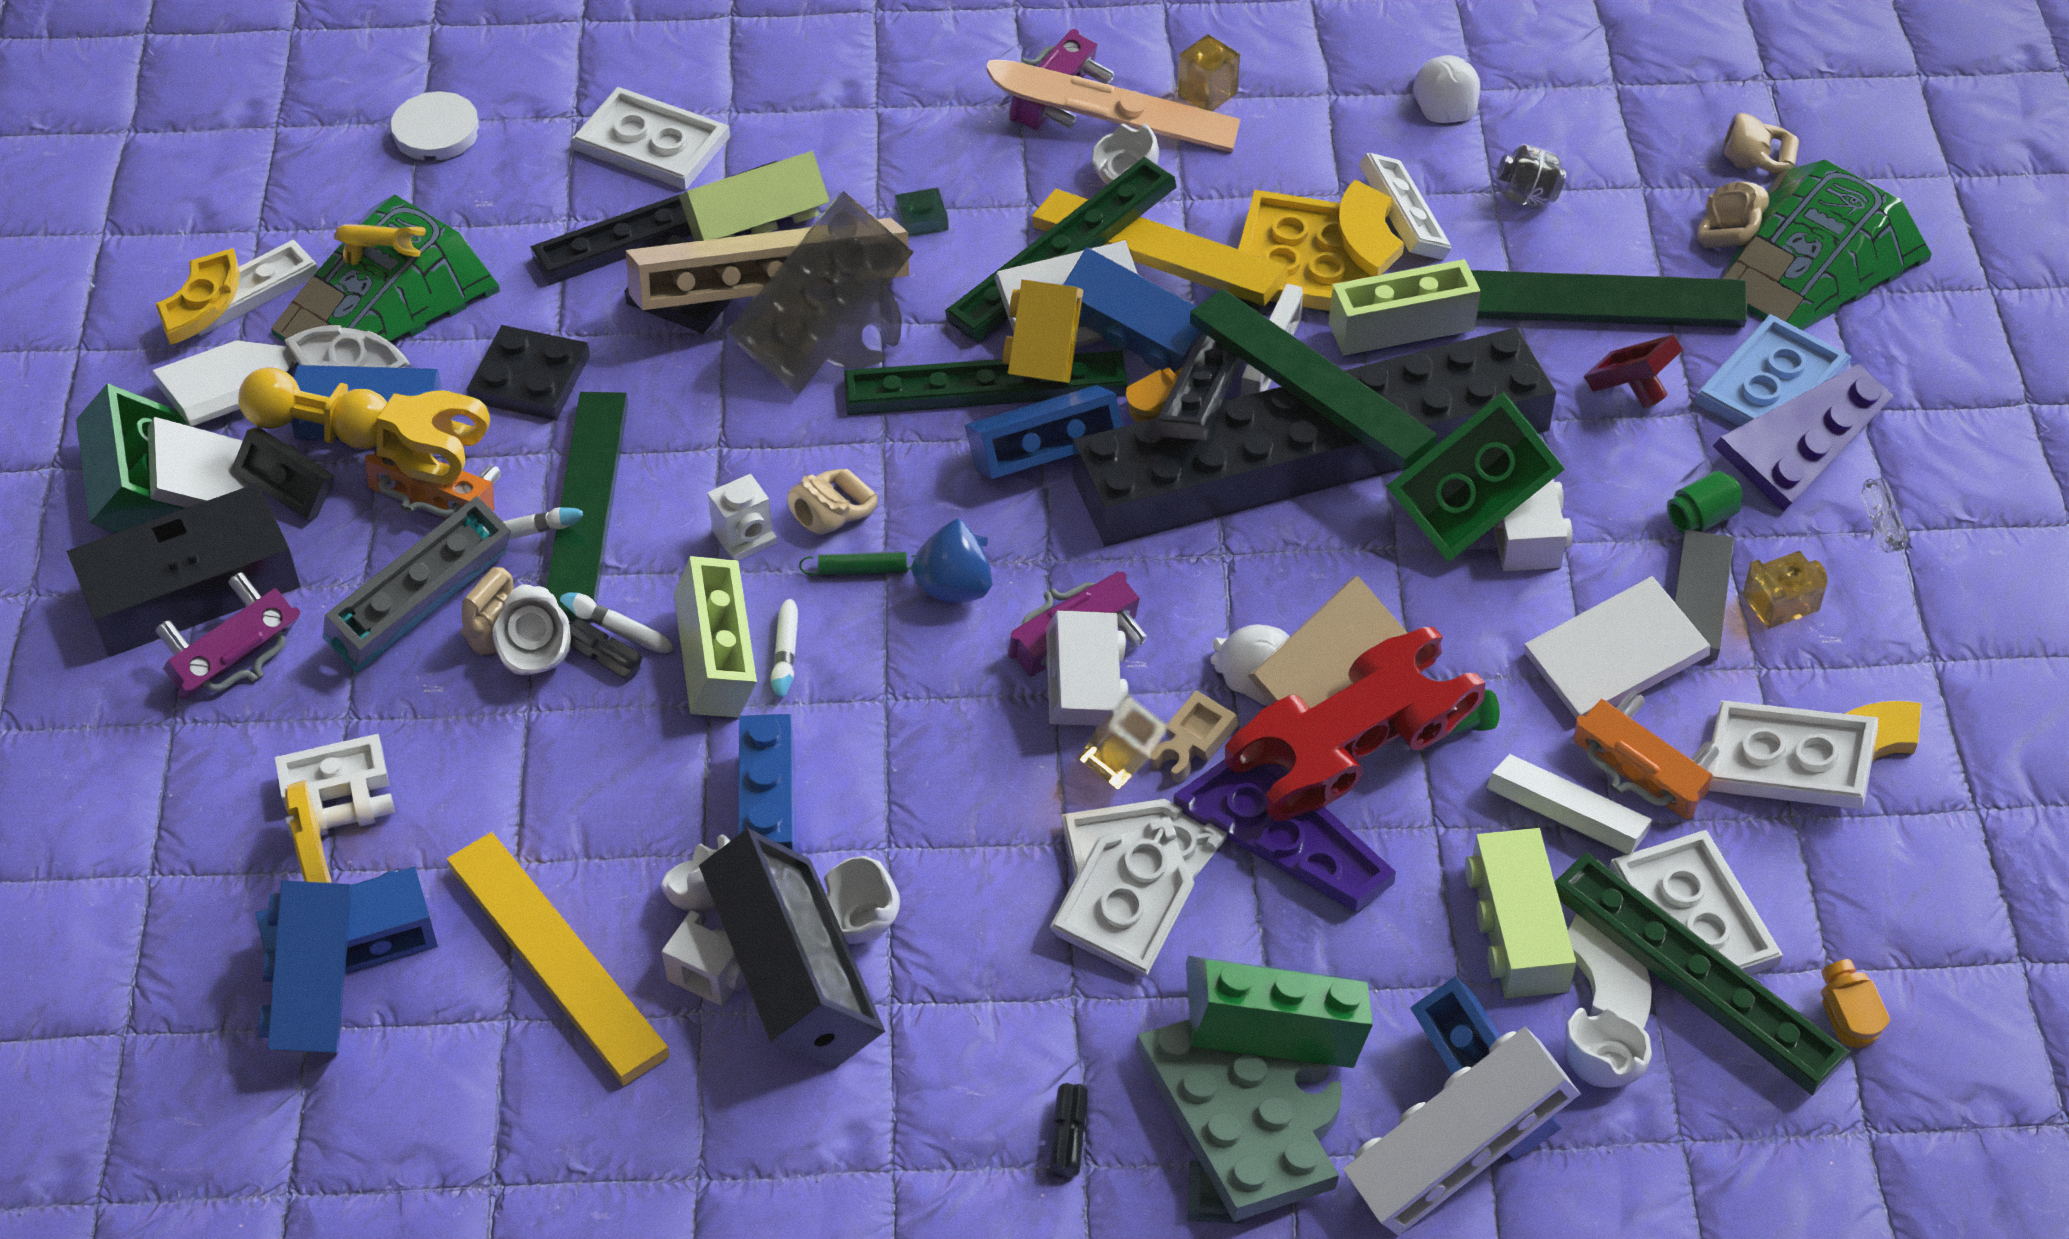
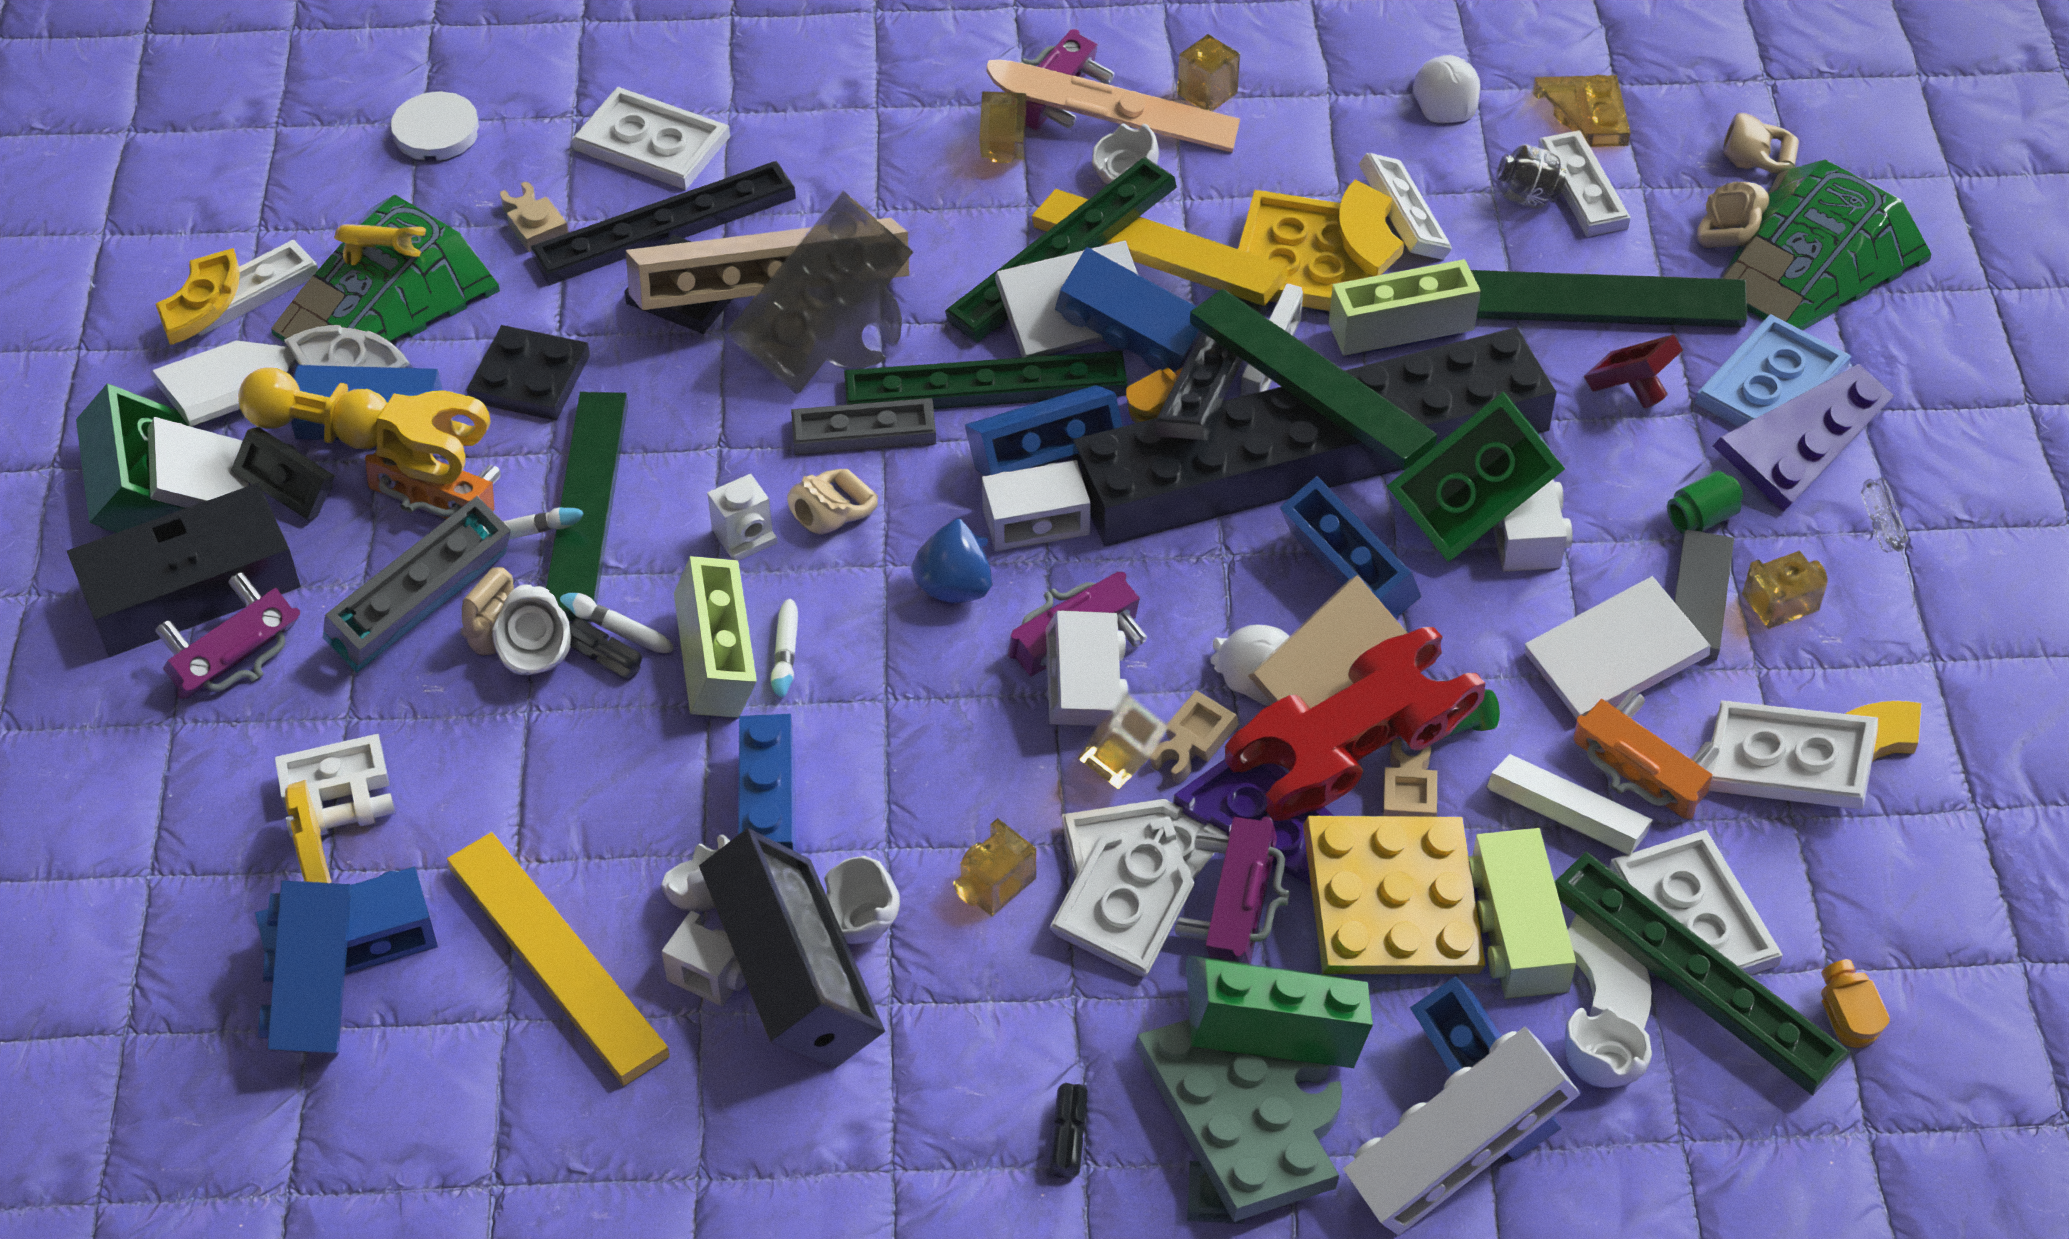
(532, 219): none -> tan plate
(756, 199): yellowish green brick -> none
(860, 563): green piece -> none
(863, 426): none -> dark grey tile
(922, 212): plate -> none
(996, 869): none -> clear yellow brick
(1003, 126): none -> clear yellow brick
(1036, 505): none -> white brick
(1043, 330): yellow brick -> none
(1240, 890): none -> magenta piece
(1348, 546): none -> blue brick
(1393, 895): none -> yellow plate
(1408, 785): none -> tan plate
(1586, 185): none -> white tile
(1588, 105): none -> clear yellow wing

